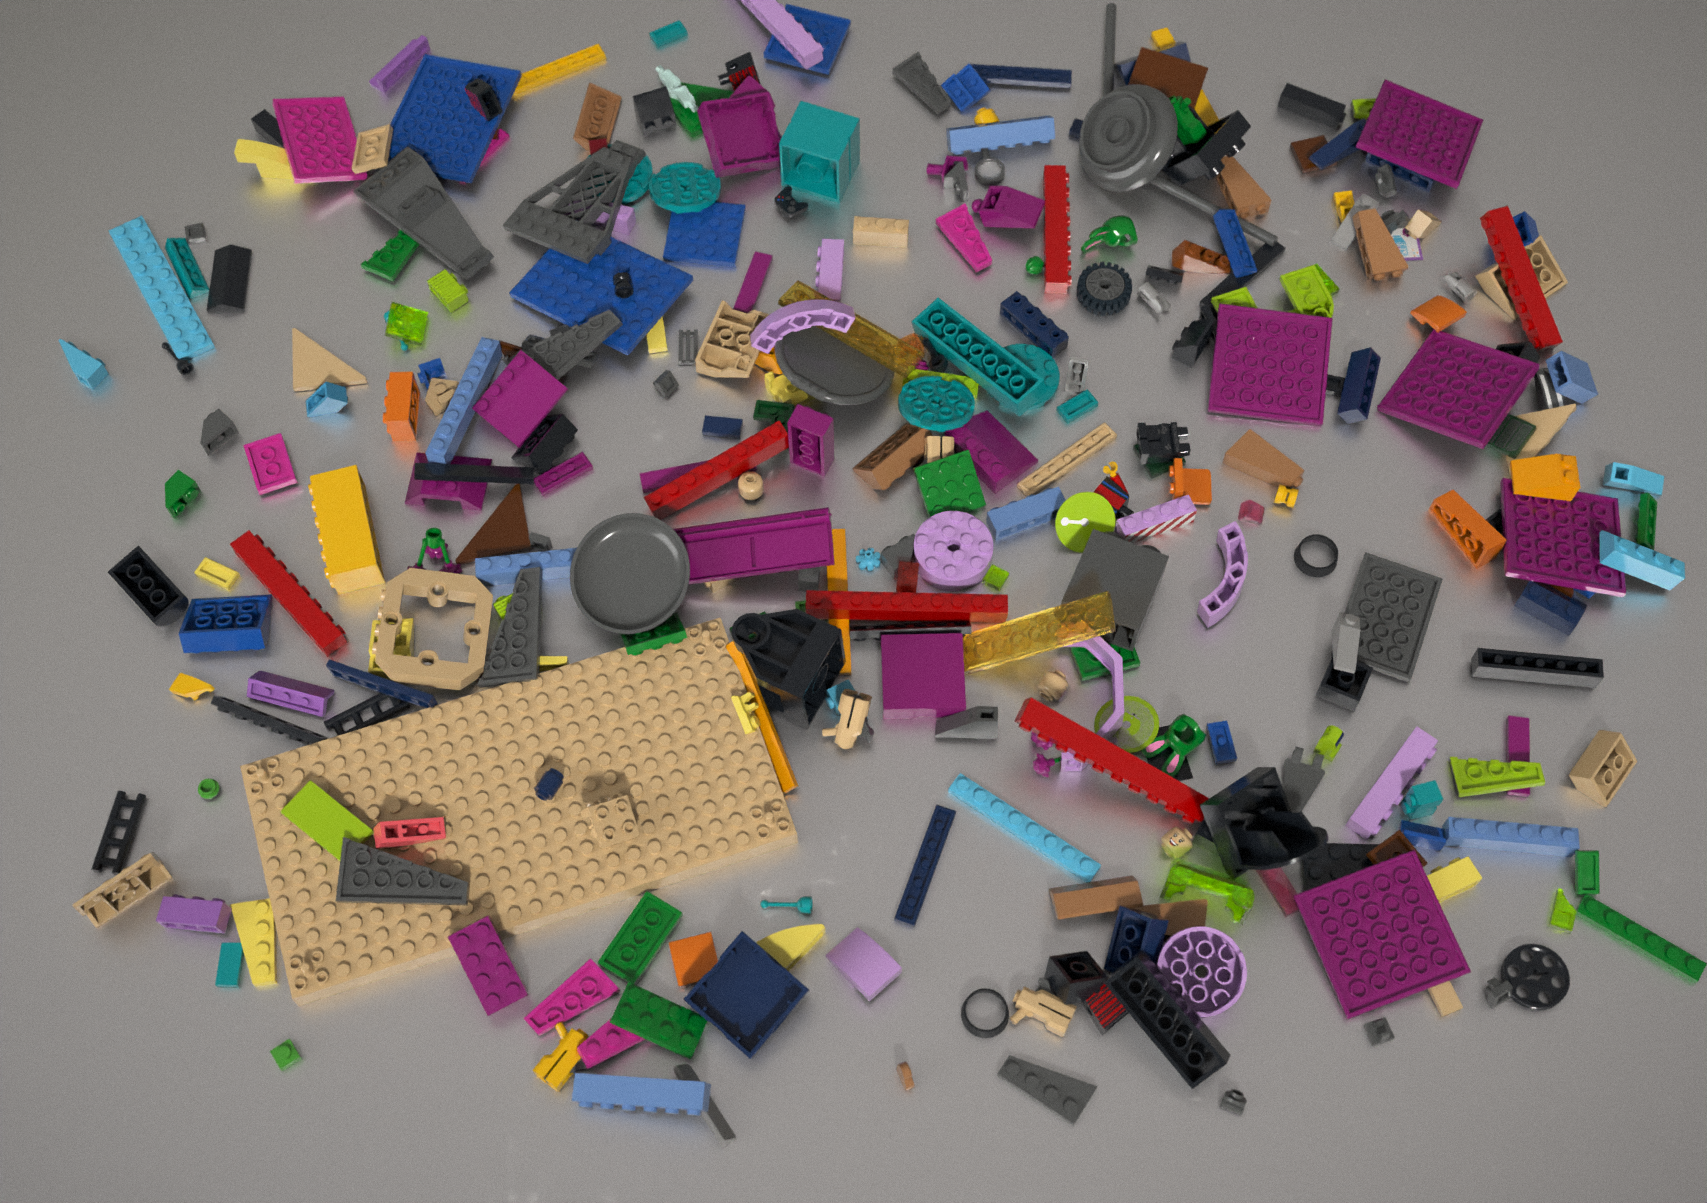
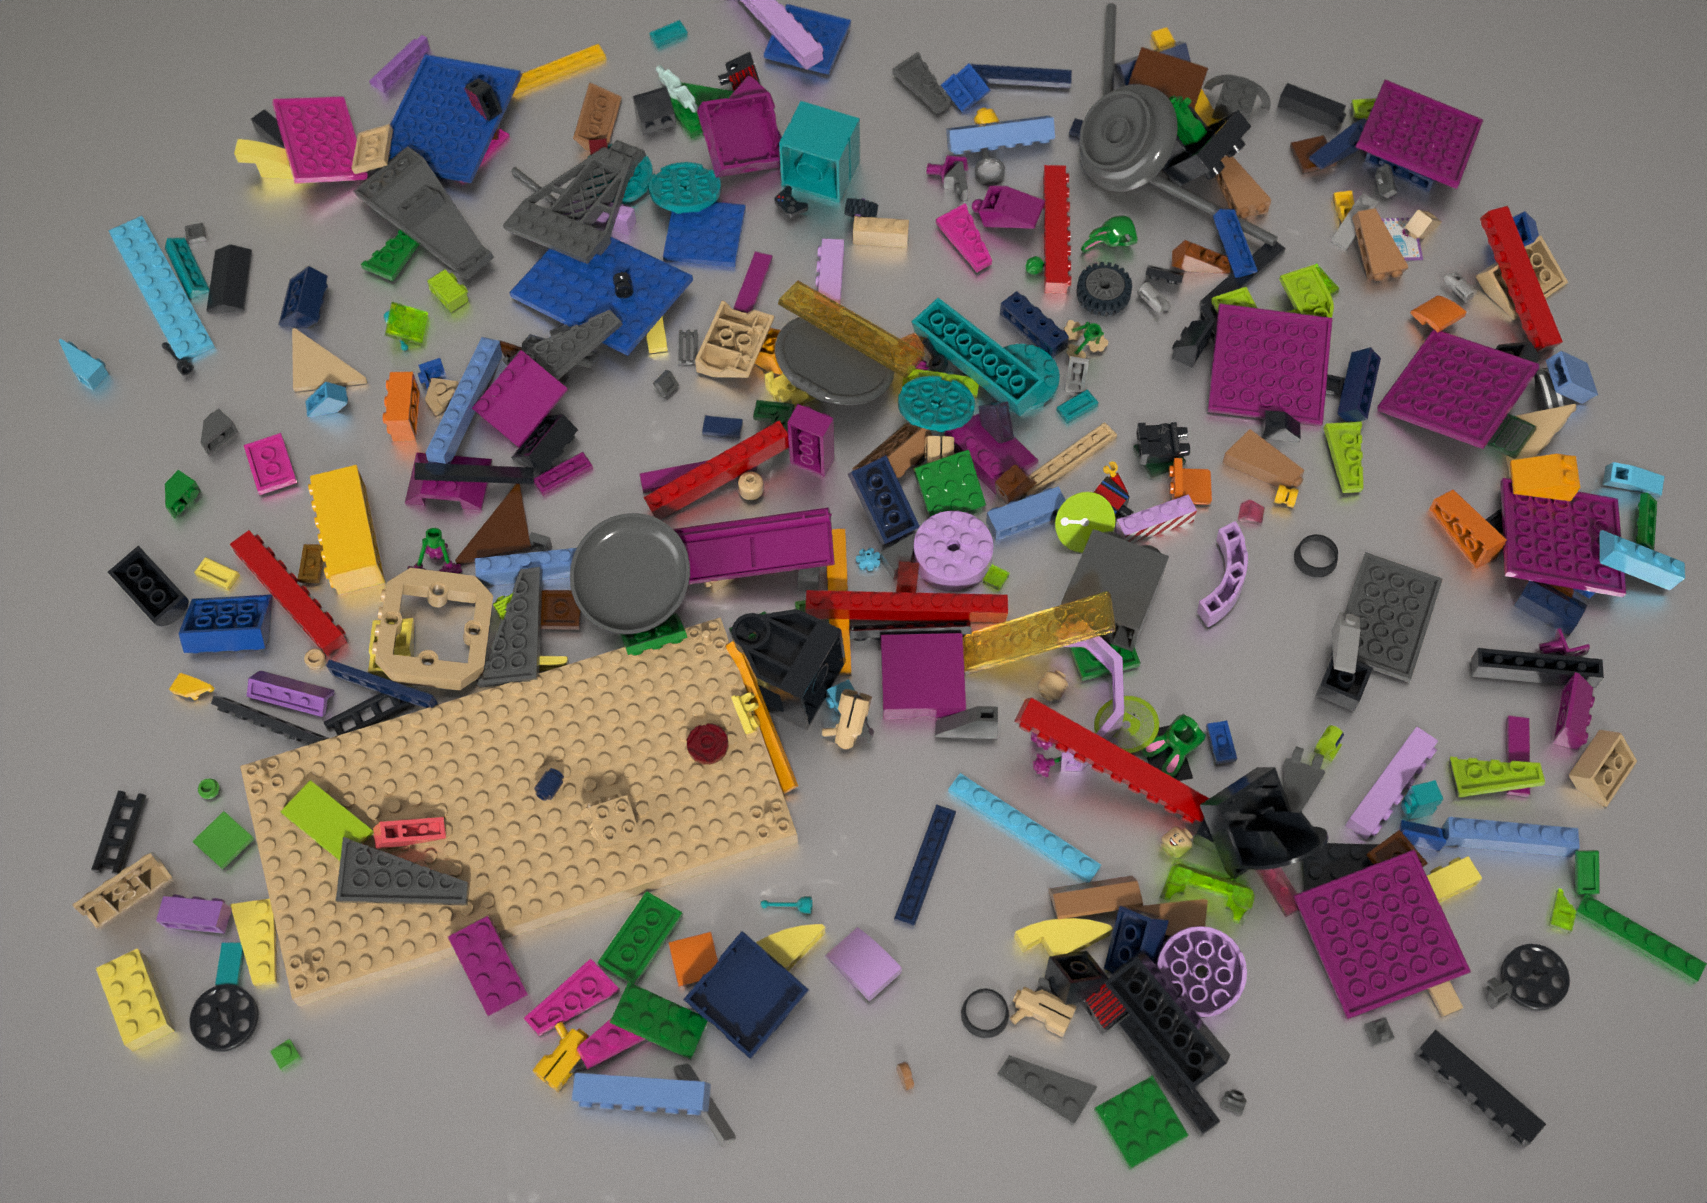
(135, 1000): none -> light yellow brick
(223, 840): none -> bright green tile
(234, 1017): none -> black wedge
(303, 299): none -> dark blue slope
(310, 564): none -> pearl gold plate
(315, 659): none -> tan tile
(531, 183): none -> dark grey bar
(559, 610): none -> reddish brown plate
(707, 743): none -> dark red tile
(801, 316): lavender brick -> none
(860, 208): none -> black wheel
(883, 500): none -> dark blue brick
(997, 420): none -> clear purple slope
(1013, 484): none -> reddish brown torso
(1062, 935): none -> light yellow slope
(1093, 337): none -> plant
(1141, 1122): none -> green plate
(1187, 1098): none -> black plate
(1237, 94): none -> dark grey piece
(1280, 426): none -> black slope
(1345, 447): none -> lime wing
(1395, 220): dark grey piece -> none
(1479, 1089): none -> black brick
(1561, 646): none -> magenta bracket
(1574, 713): none -> magenta slope

